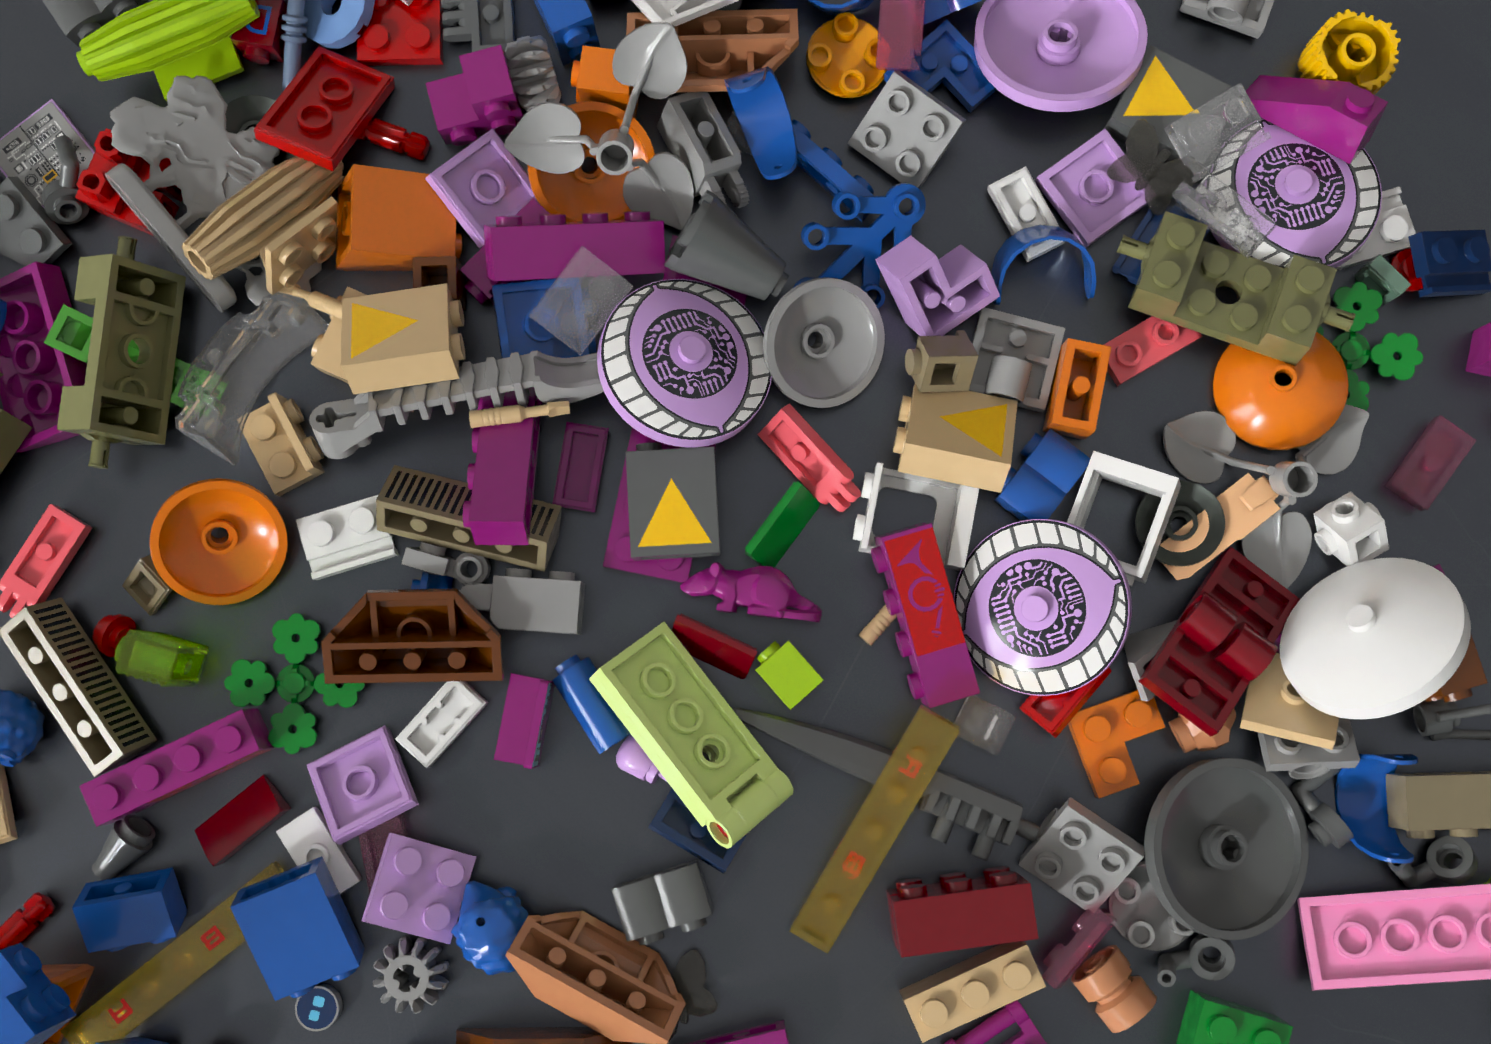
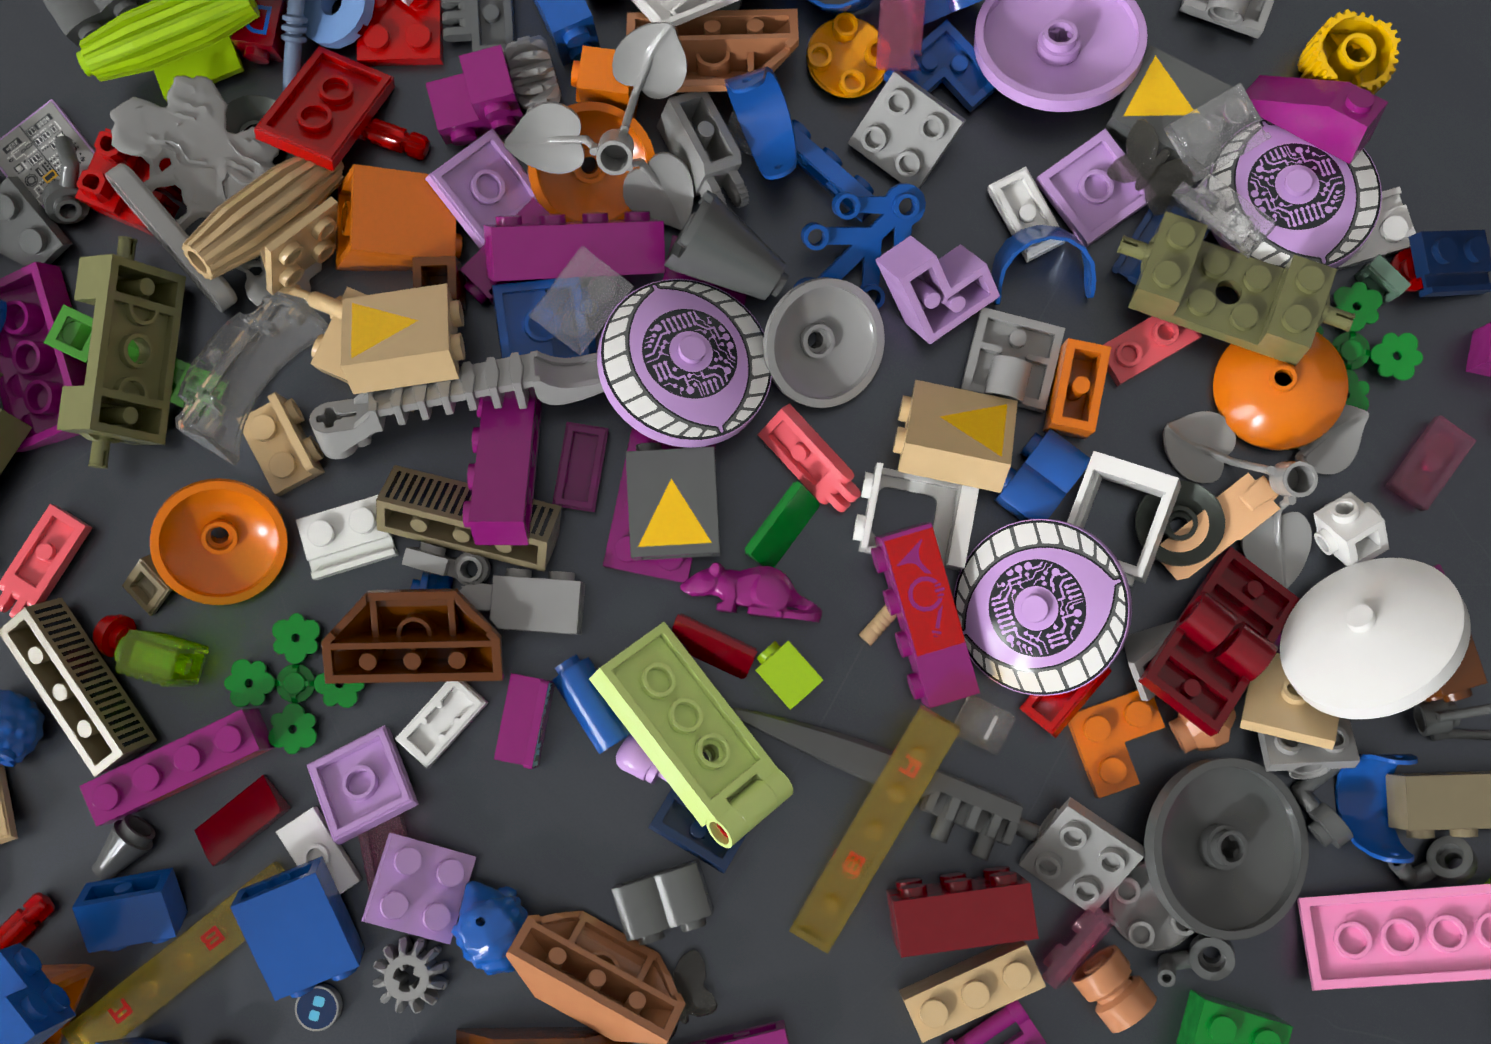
(516, 413): tan piece -> none
(942, 363): dark tan brick -> none

